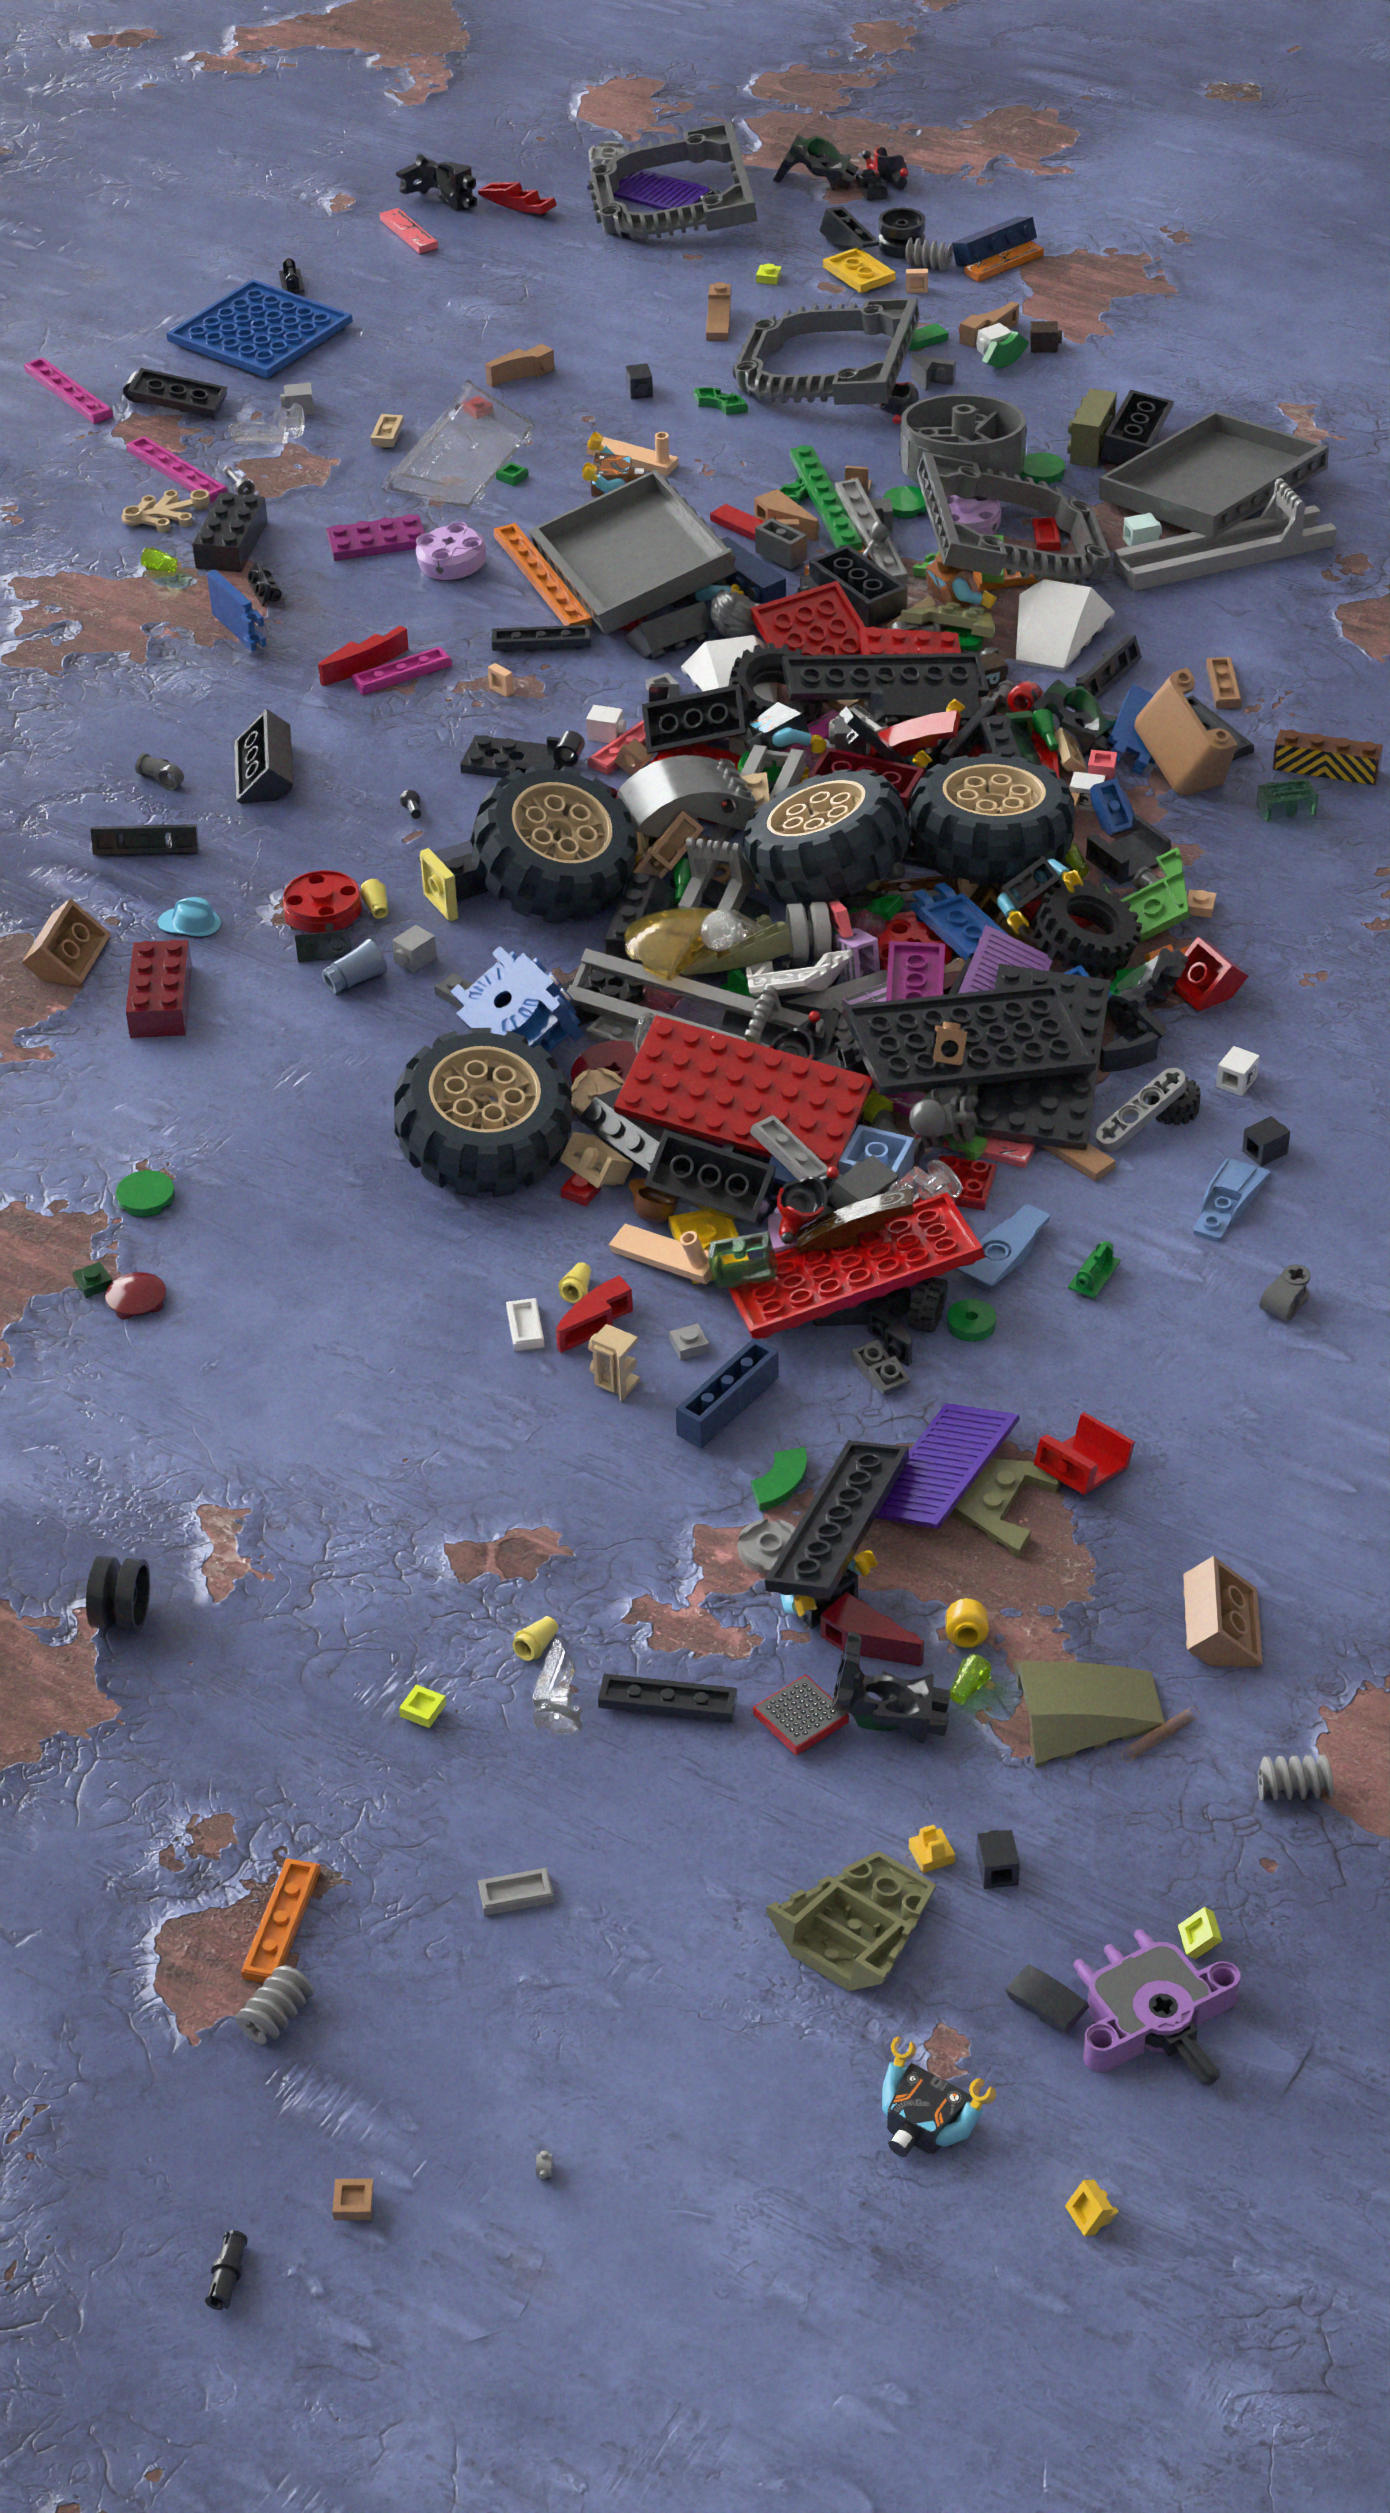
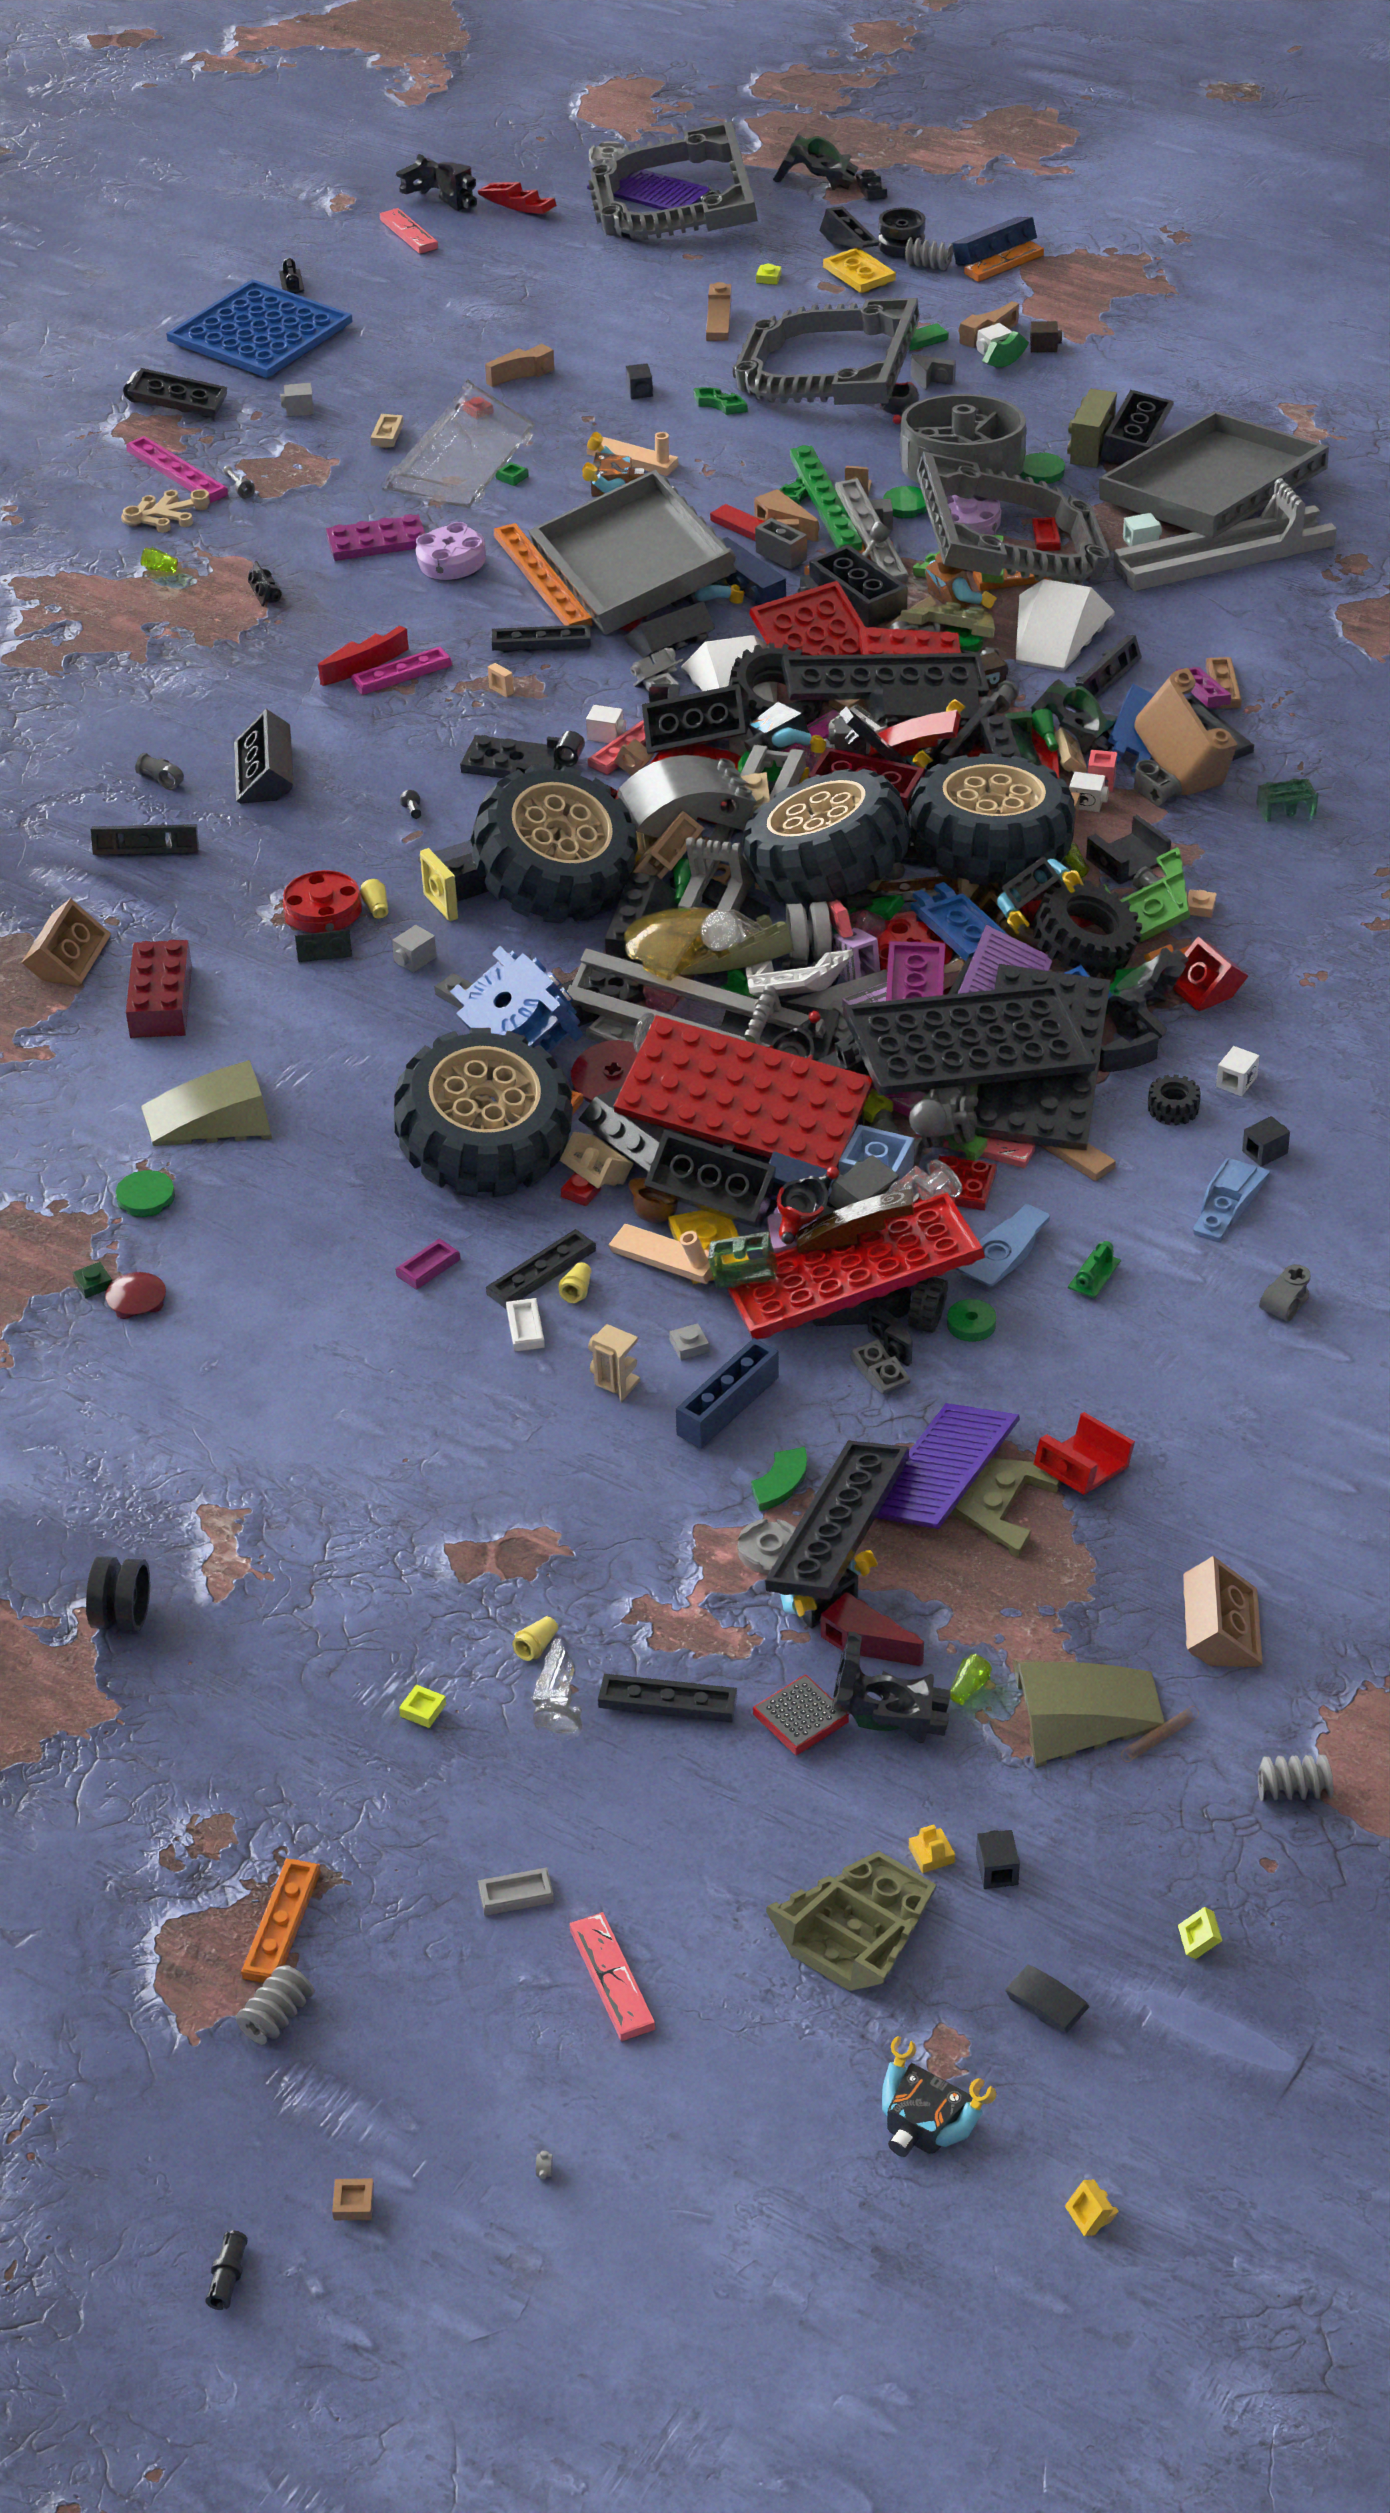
(68, 390): dark pink tile -> none
(190, 917): medium azure piece -> none
(209, 1109): none -> olive wedge
(230, 532): black brick -> none
(235, 611): blue tile -> none
(271, 432): clear piece -> none
(355, 967): sand blue plant -> none
(427, 1264): none -> magenta tile
(541, 1268): none -> black tile
(591, 1084): tan tile -> none
(593, 1312): red slope -> none
(612, 1977): none -> coral tile
(664, 663): none -> light grey hinge
(733, 614): dark grey hair -> none
(788, 1148): light grey tile -> none
(889, 167): black piece -> none
(916, 280): light nougat plate -> none
(950, 1031): medium nougat bracket -> none
(966, 1623): yellow head -> none
(1024, 696): red head -> none
(1112, 807): blue slope -> none
(1145, 1112): light grey beam -> none
(1154, 2005): piece -> none
(1155, 782): none -> dark grey piece
(1208, 690): none -> magenta plate
(1327, 757): brick -> none

